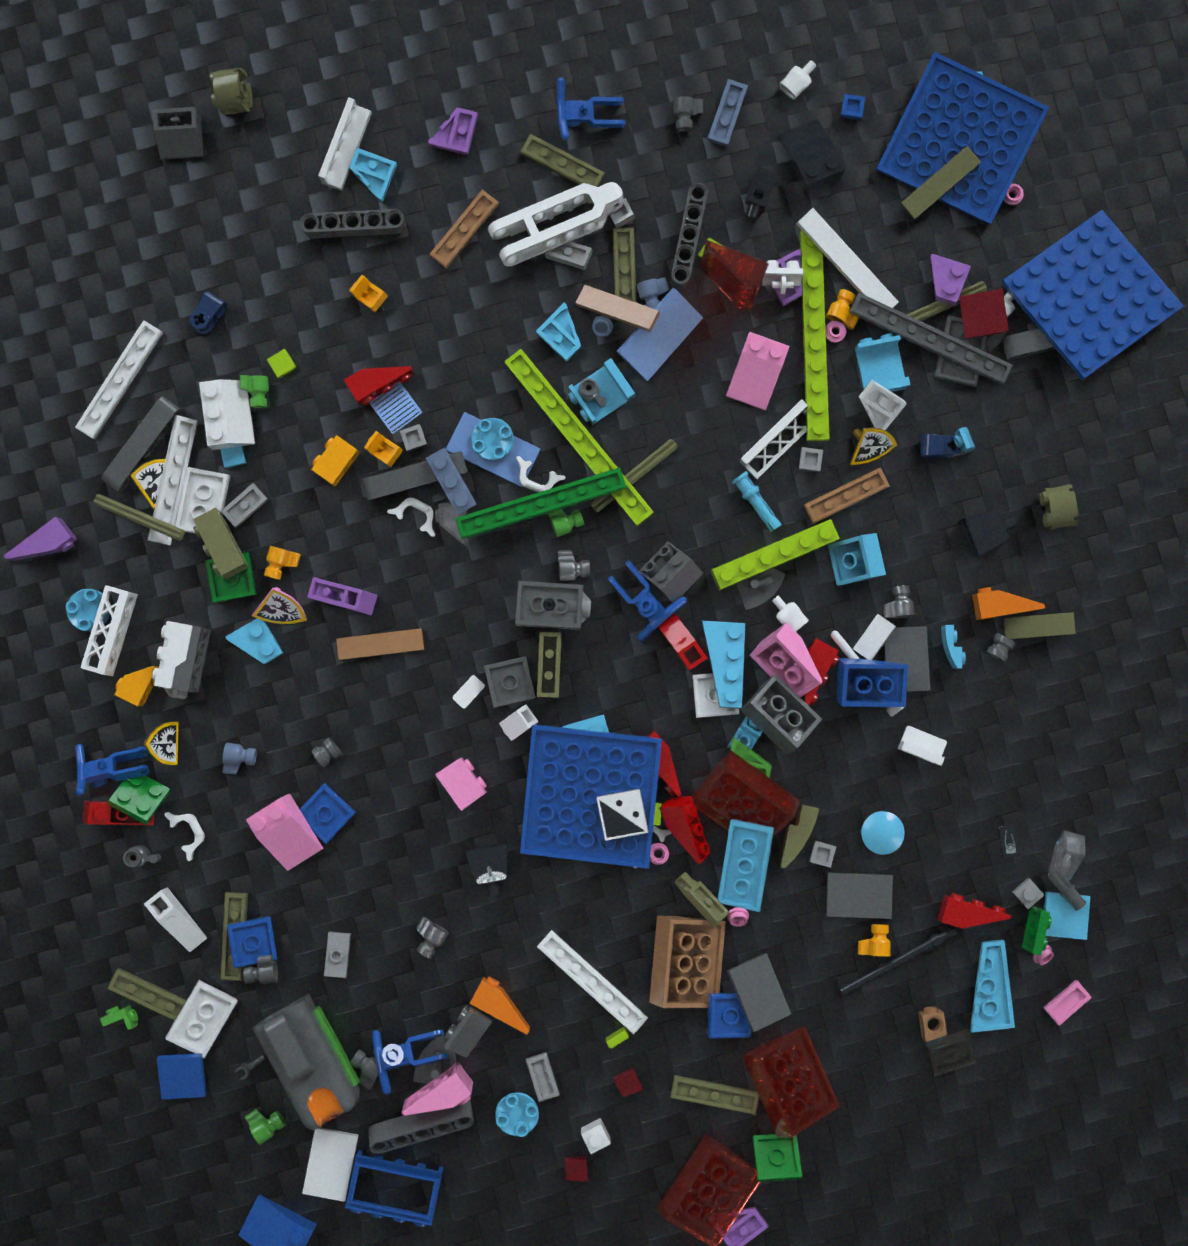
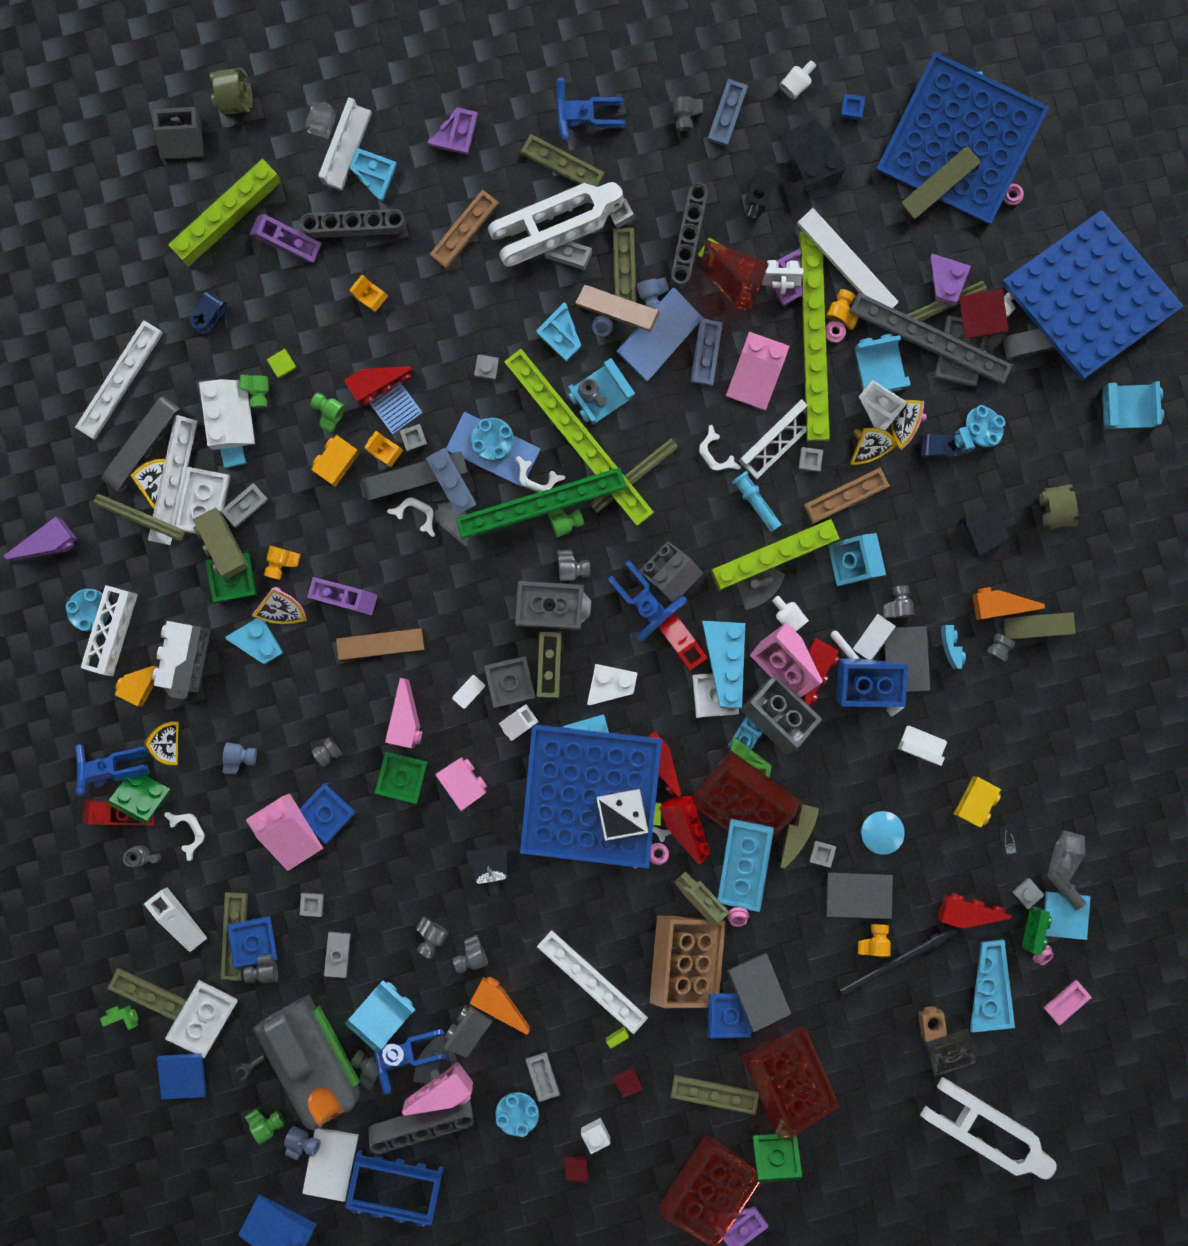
(225, 212): none -> lime brick
(284, 238): none -> medium lavender slope
(299, 1140): none -> sand blue piece
(311, 904): none -> light grey plate
(320, 119): none -> clear brick
(331, 411): none -> bright green piece
(380, 1016): none -> medium azure panel
(401, 777): none -> green plate
(404, 720): none -> bright pink slope
(474, 957): none -> dark grey piece
(486, 367): none -> light grey plate
(610, 684): none -> white wing
(706, 352): none -> sand blue plate
(713, 465): none -> white helmet
(907, 422): none -> shield
(977, 802): none -> yellow brick
(985, 426): none -> medium azure dish
(1035, 1162): none -> white piece
(1132, 406): none -> medium azure panel

